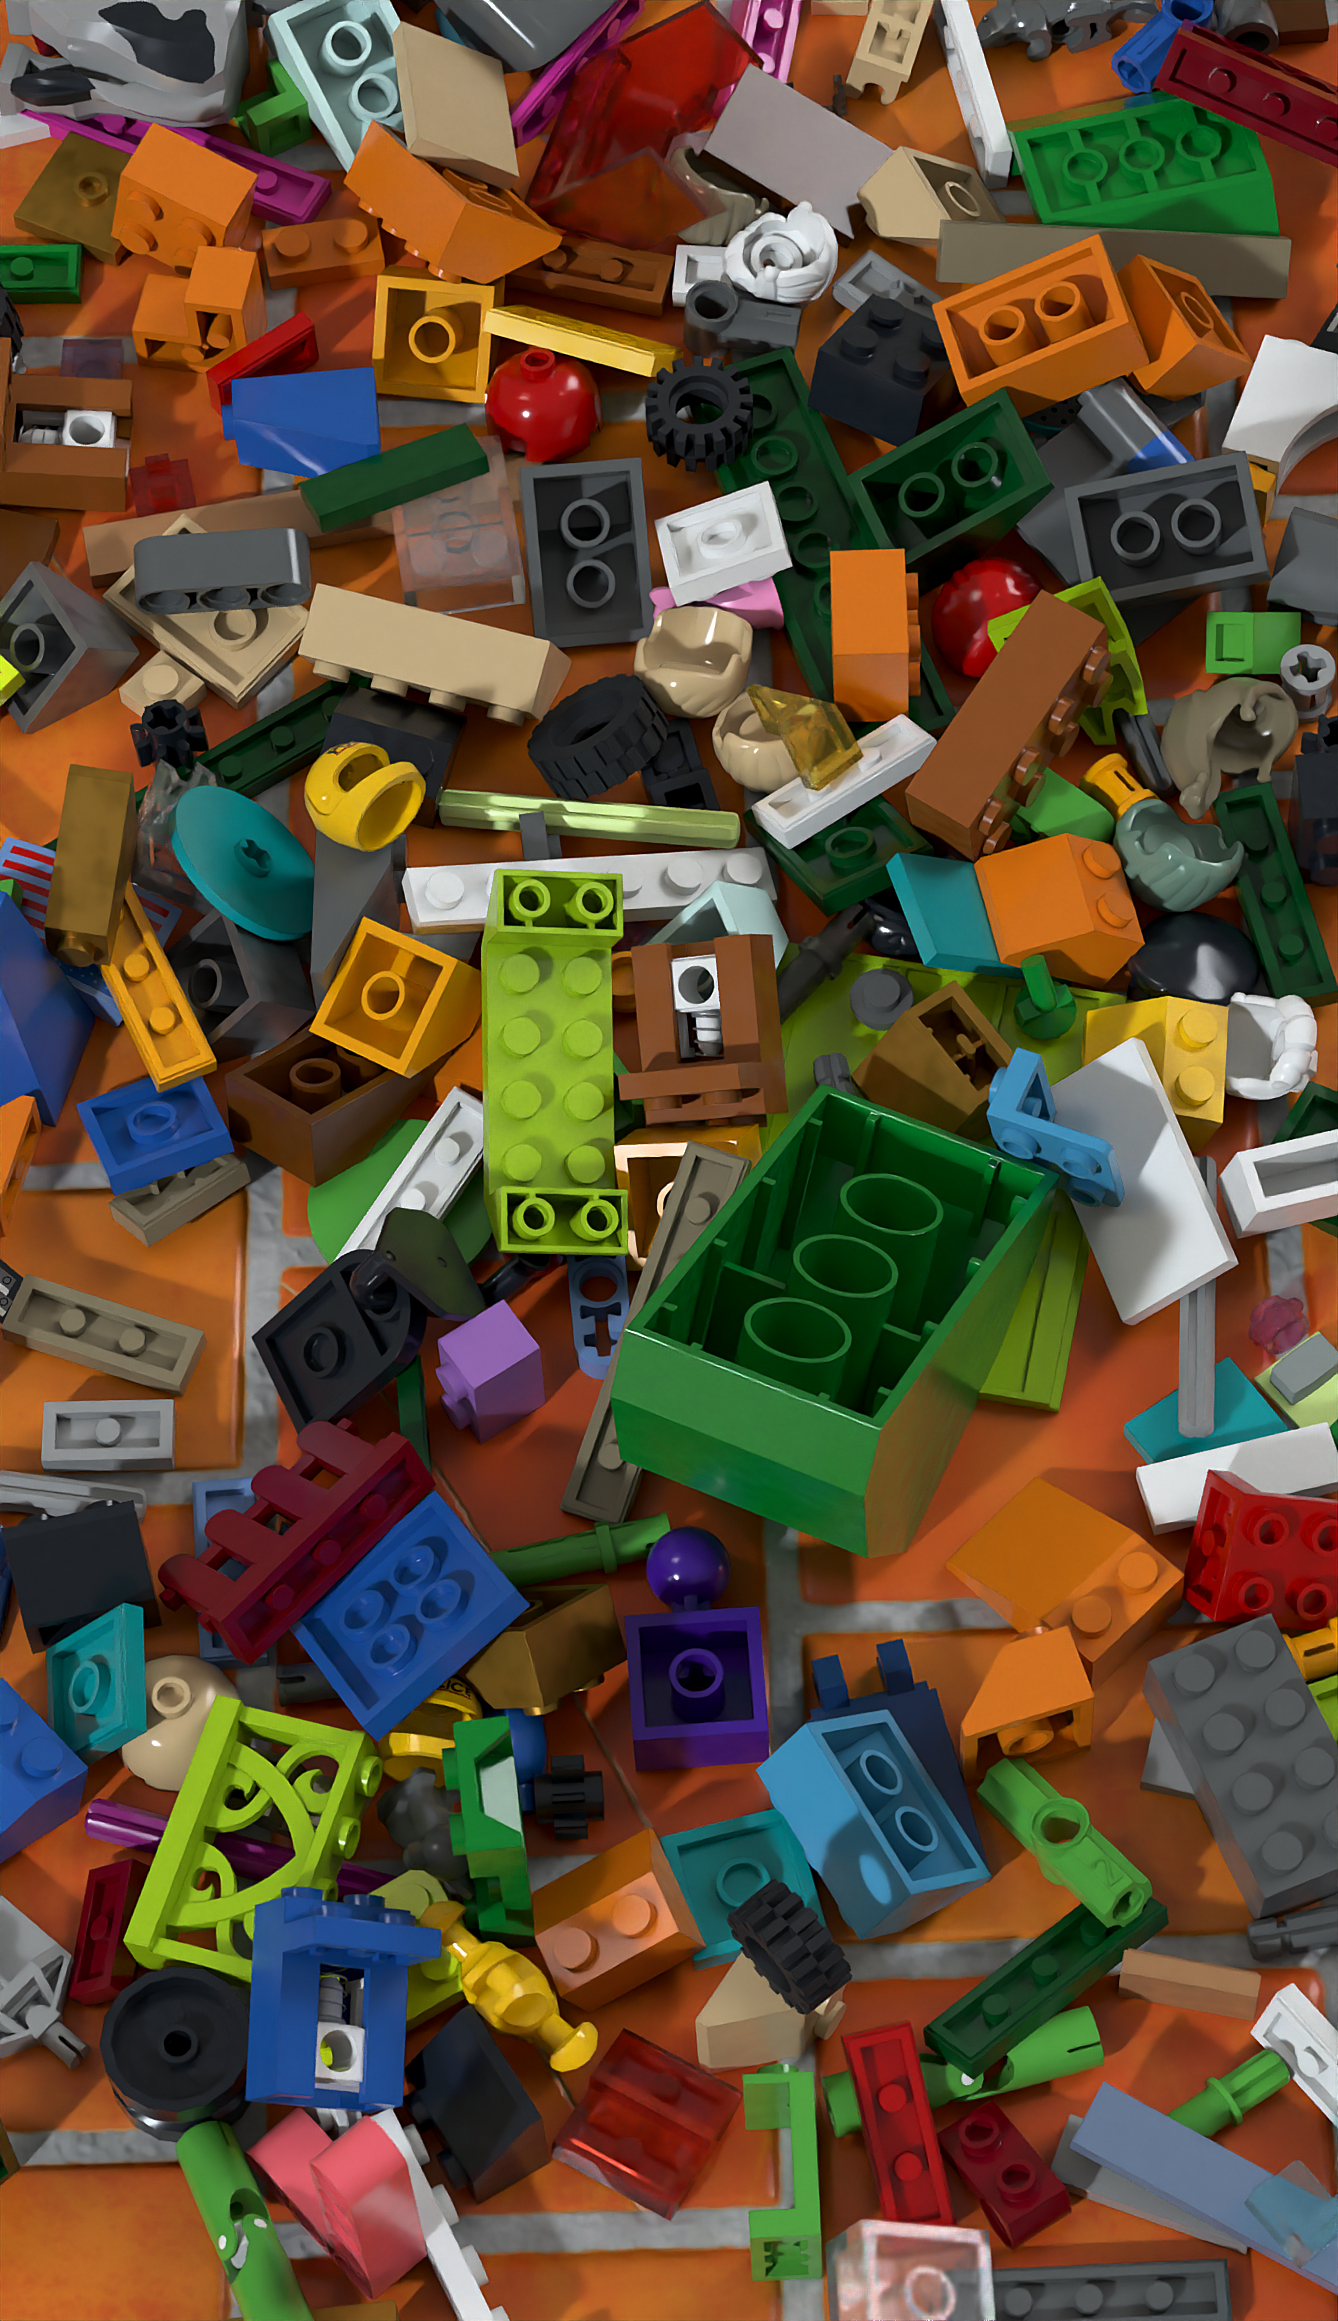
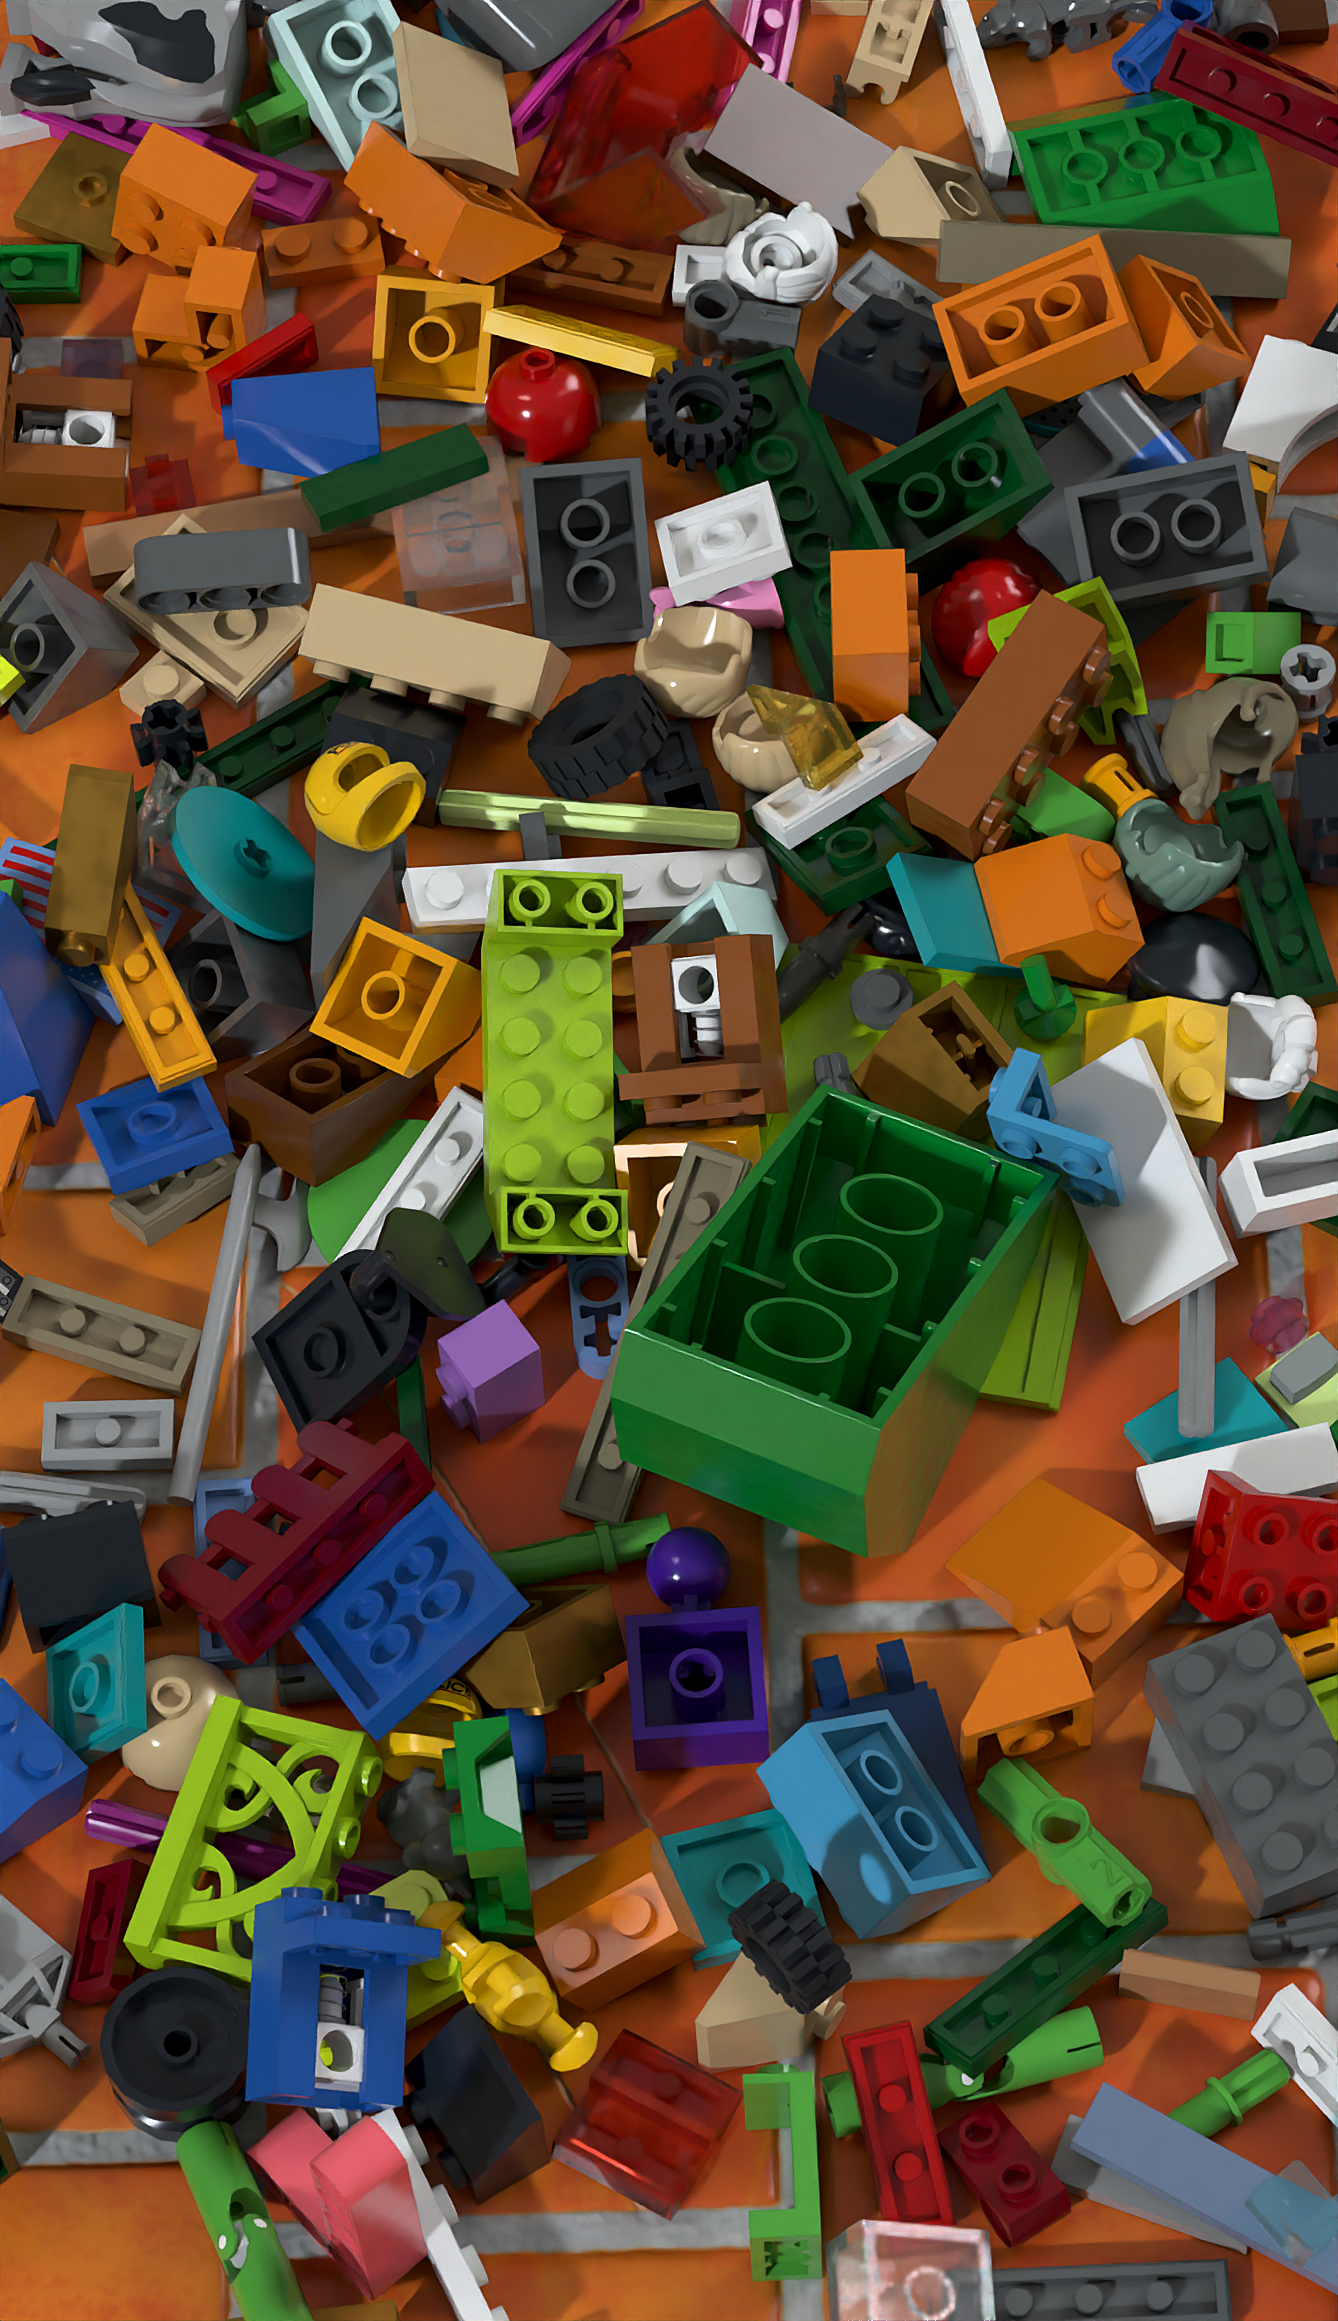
(290, 1228): none -> light grey piece

